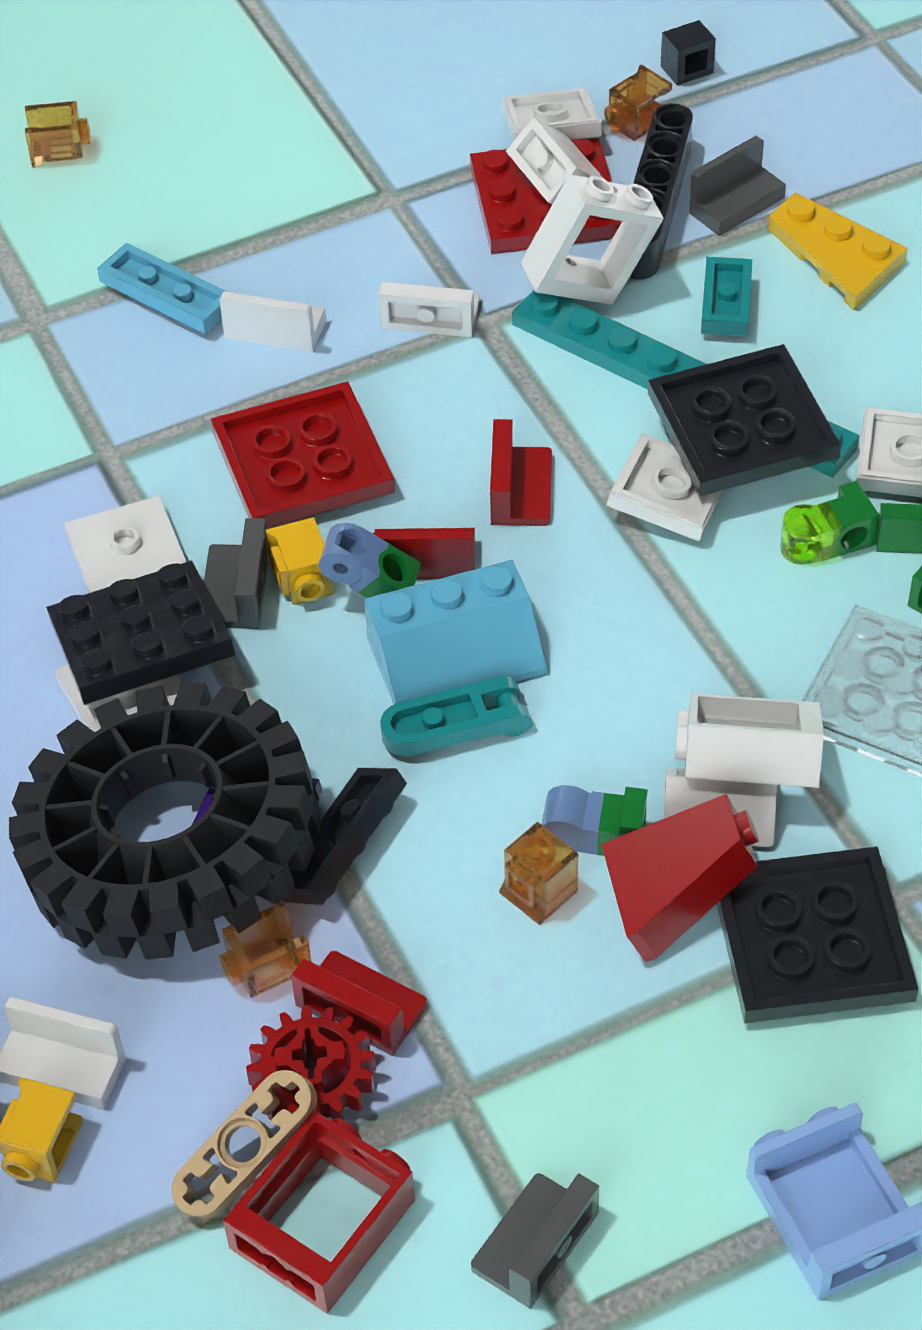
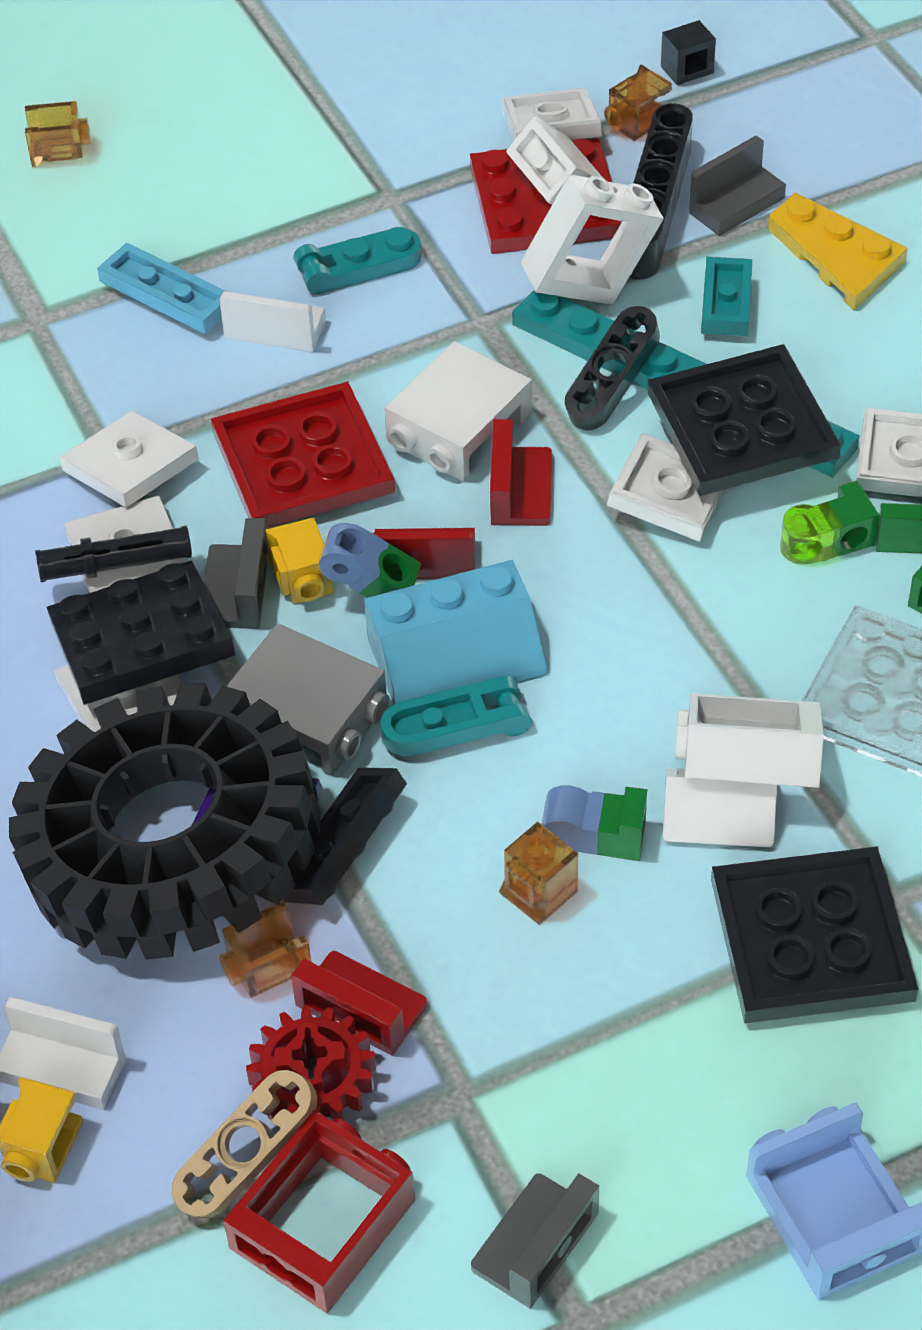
(113, 554): none -> black pin
(129, 458): none -> white plate
(317, 690): none -> light grey panel
(358, 259): none -> teal plate
(428, 309): white panel -> none
(453, 408): none -> white panel
(613, 388): none -> black beam
(678, 871): red slope -> none

